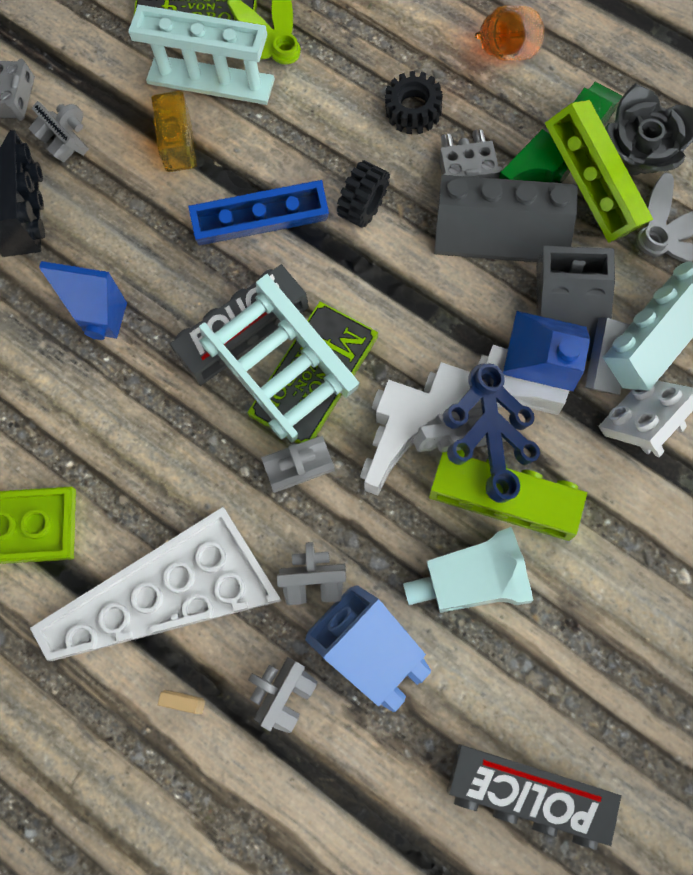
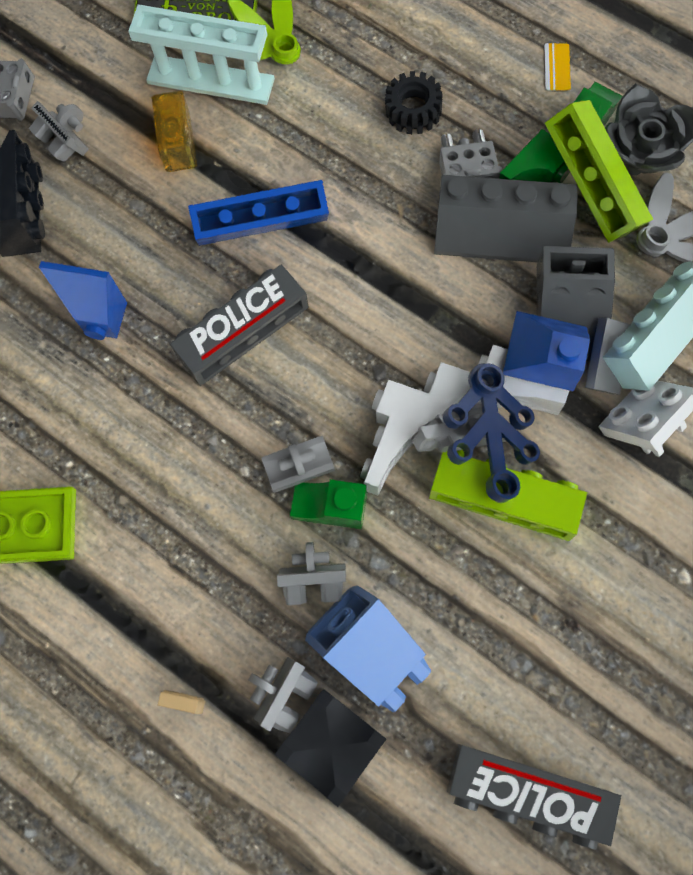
(179, 584): white wing -> none
(292, 326): light aqua fence -> none
(330, 503): none -> green arch
(330, 747): none -> black brick
(350, 343): tile -> none
(363, 193): black tyre -> none
(475, 576): light aqua piece -> none
(512, 33): clear orange piece -> none
(557, 67): none -> yellow sticker

